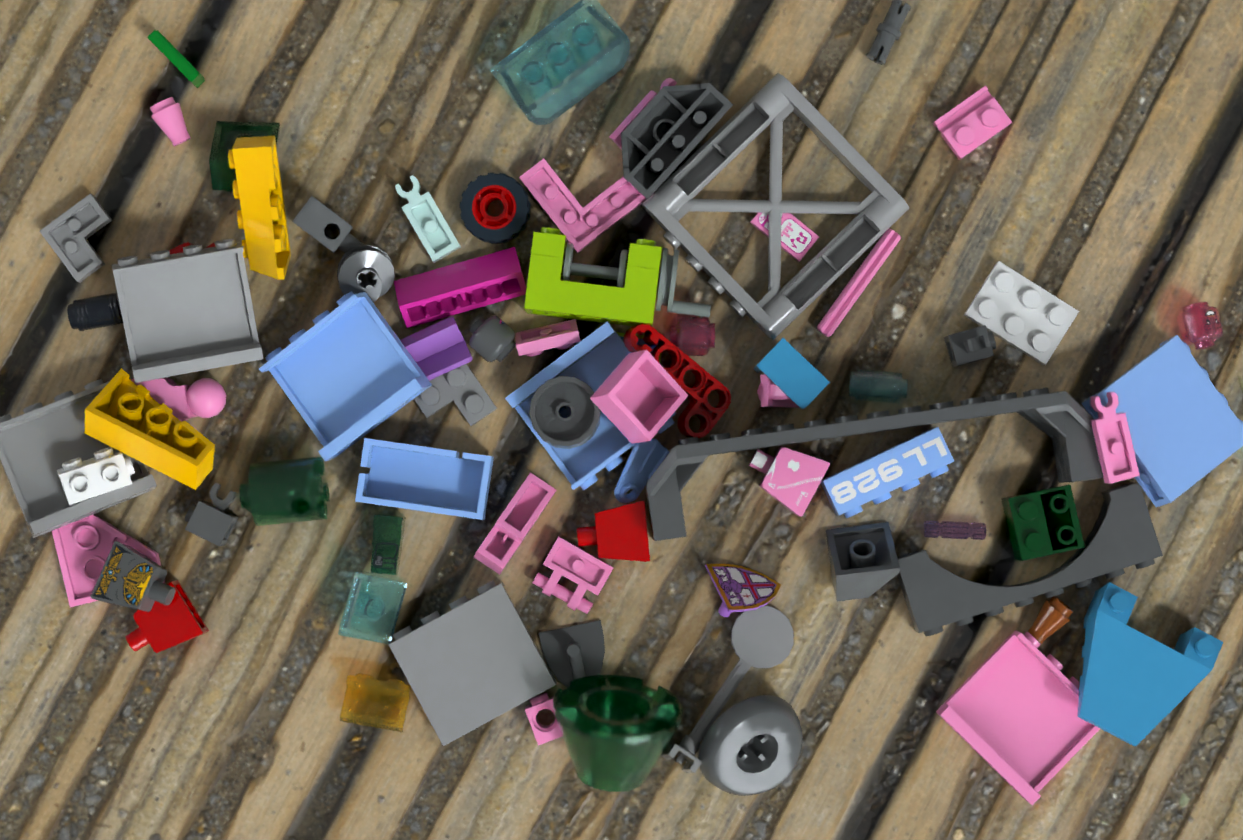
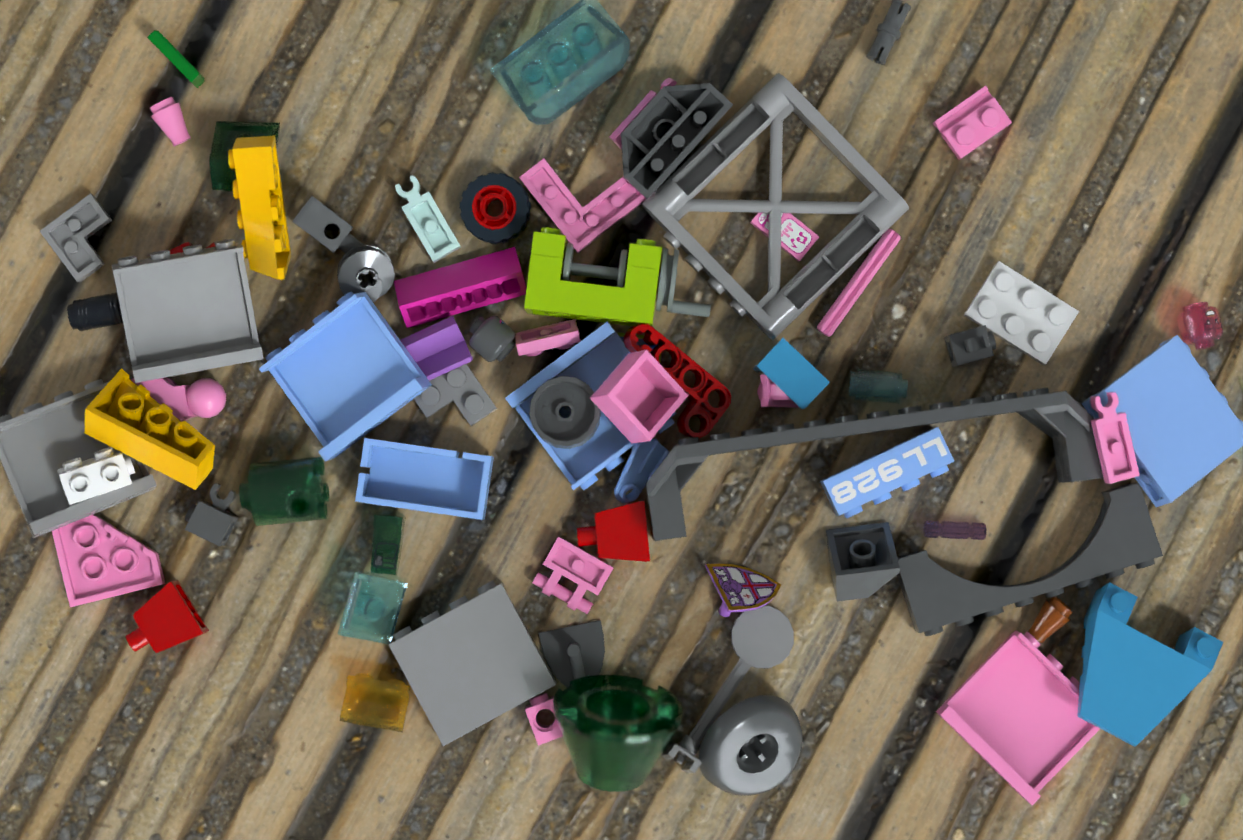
(132, 580): torso -> none
(514, 523): bright pink slope -> none
(693, 335): clear pink head -> none
(790, 477): bright pink torso -> none
(1043, 522): dark green slope -> none

